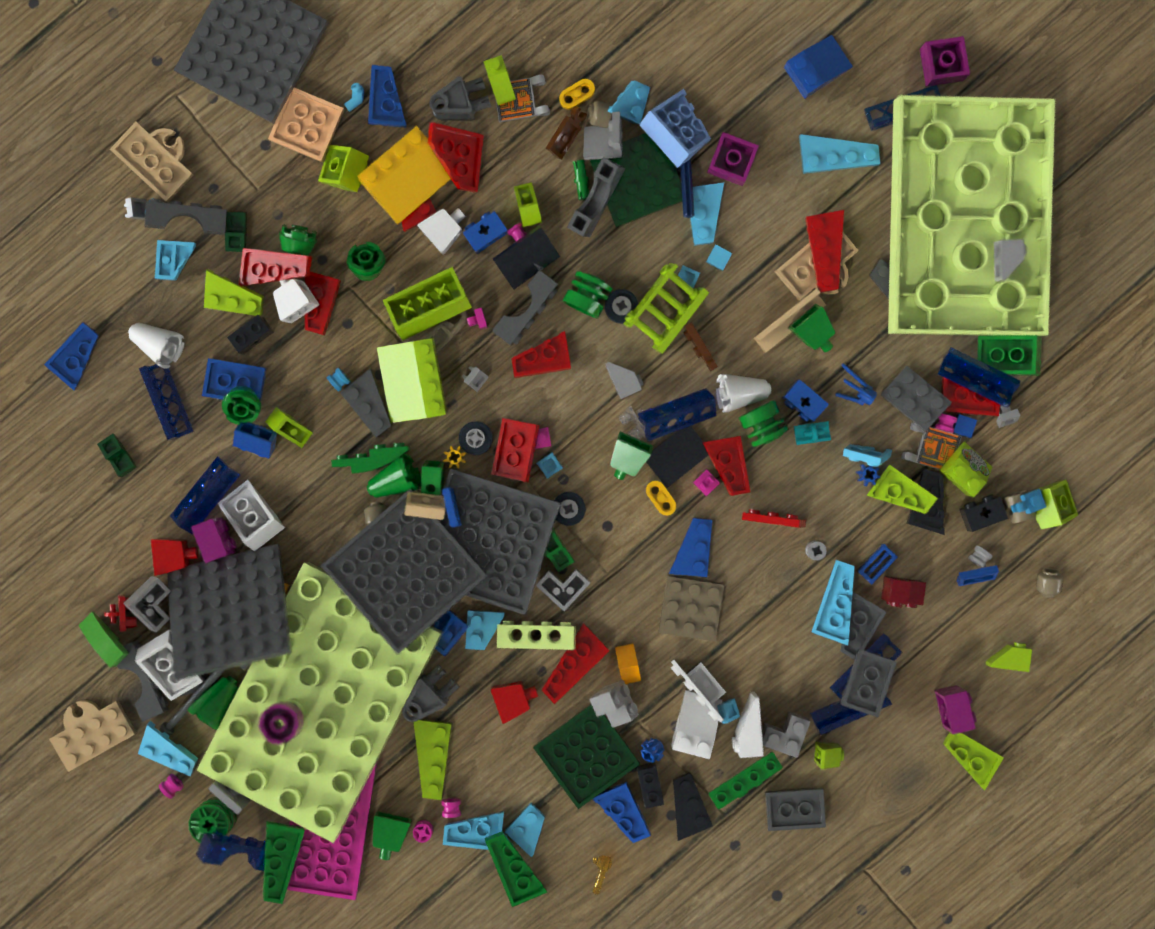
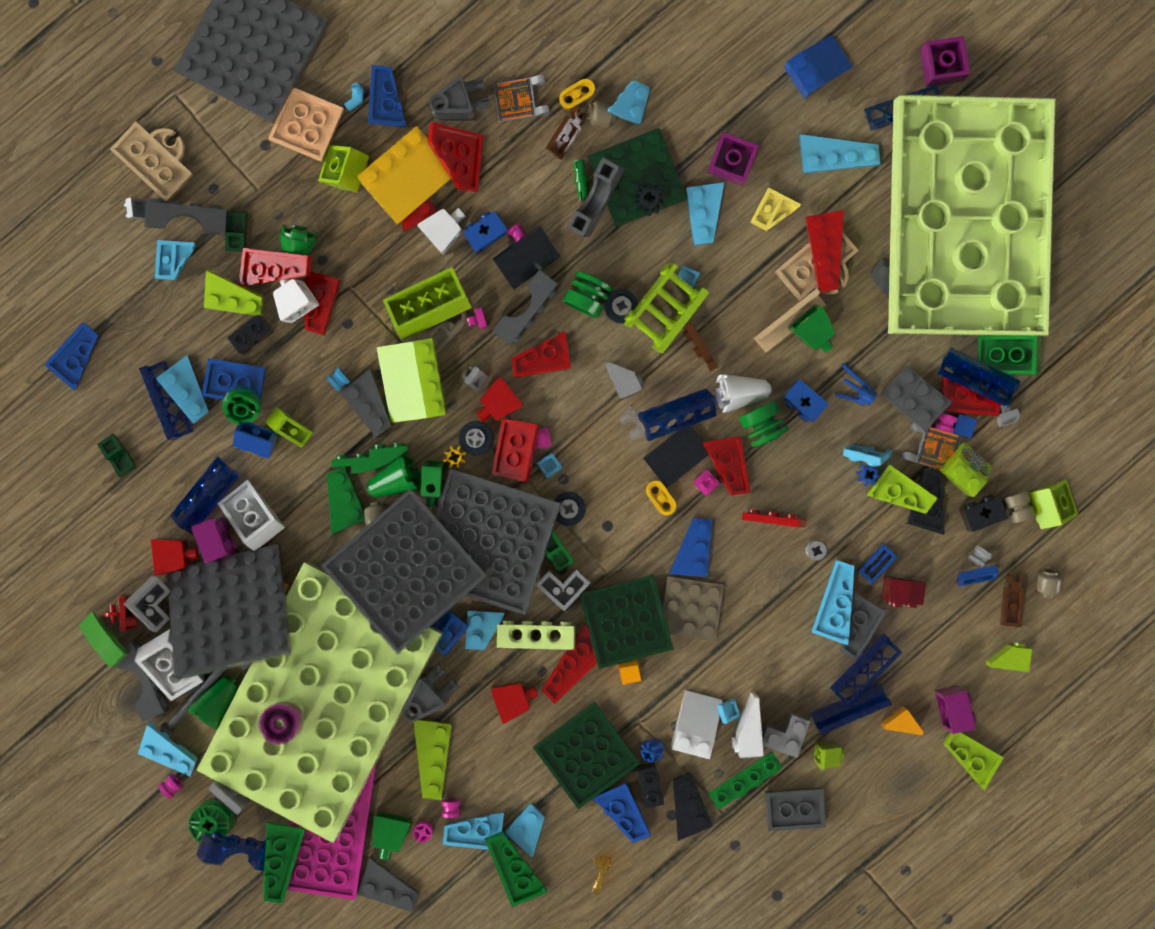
(91, 733): tan plate -> none
(157, 343): white cone -> none
(184, 389): none -> medium azure wing
(343, 501): none -> green wing
(366, 261): green cone -> none
(385, 887): none -> dark grey wing
(425, 505): tan slope -> none
(451, 507): blue tile -> none
(498, 402): none -> red torso
(499, 80): lime slope -> none
(527, 204): lime slope -> none
(604, 142): light grey bracket -> none
(616, 703): light grey brick -> none
(626, 622): none -> dark green plate
(629, 455): torso -> none
(653, 195): none -> black gear
(676, 128): light blue wedge -> none
(687, 189): dark blue axle -> none
(704, 685): white bracket -> none
(719, 257): medium azure tile -> none
(773, 209): none -> light yellow wing
(812, 433): teal hips -> none
(868, 683): dark grey plate -> none
(902, 722): none -> light orange slope
(1007, 257): light grey slope -> none
(1012, 602): none -> reddish brown plate
(1030, 502): dark azure plate -> none

